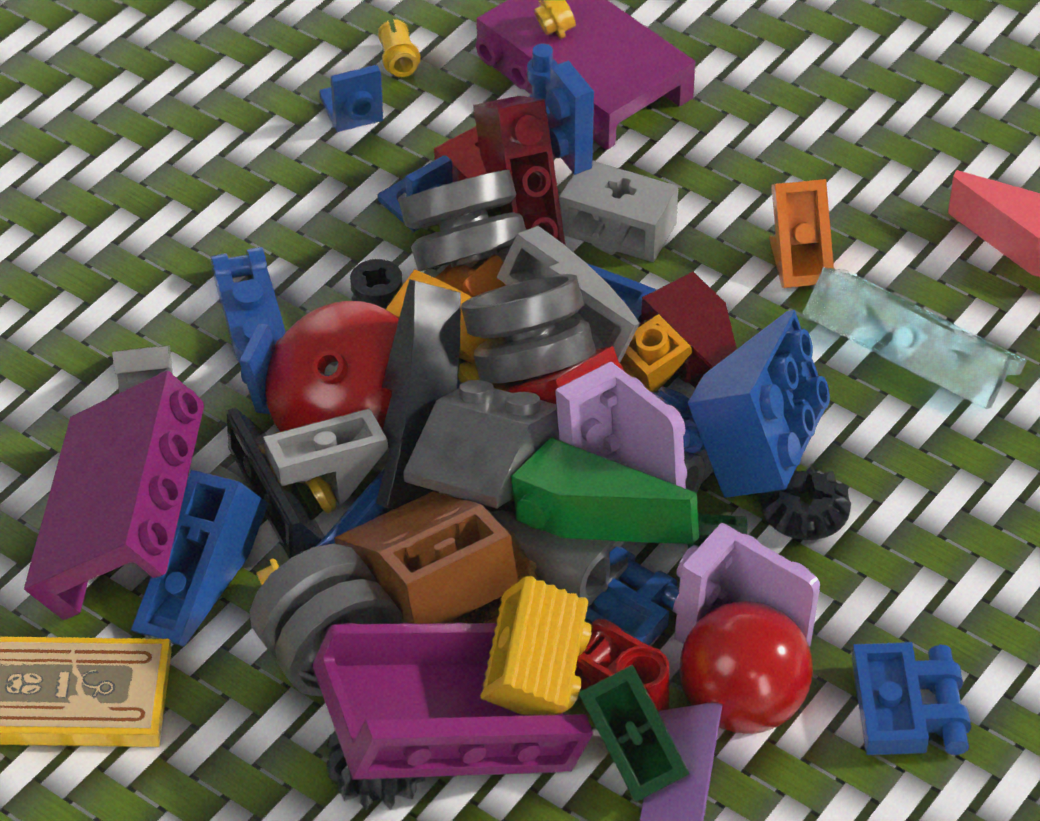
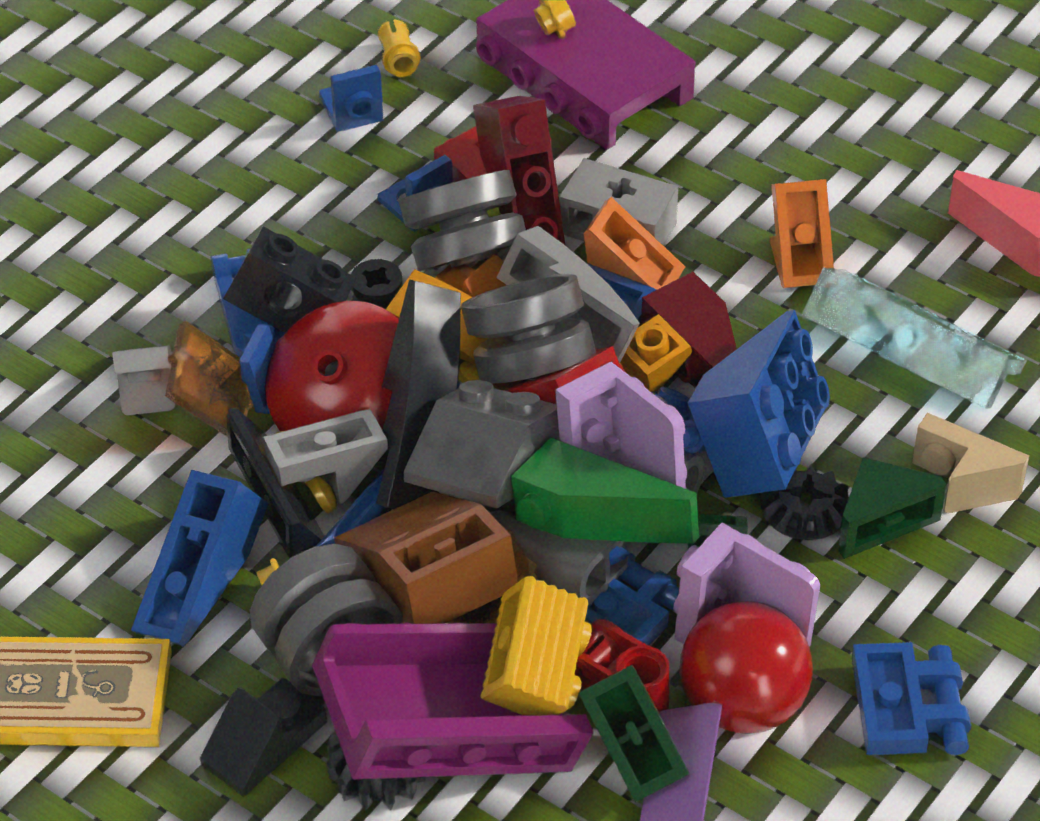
(115, 490): magenta panel -> none
(206, 378): none -> clear orange piece
(260, 734): none -> black slope
(264, 275): none -> black brick
(568, 107): blue plate -> none
(626, 248): none -> orange slope
(888, 504): none -> dark green slope
(976, 466): none -> tan slope

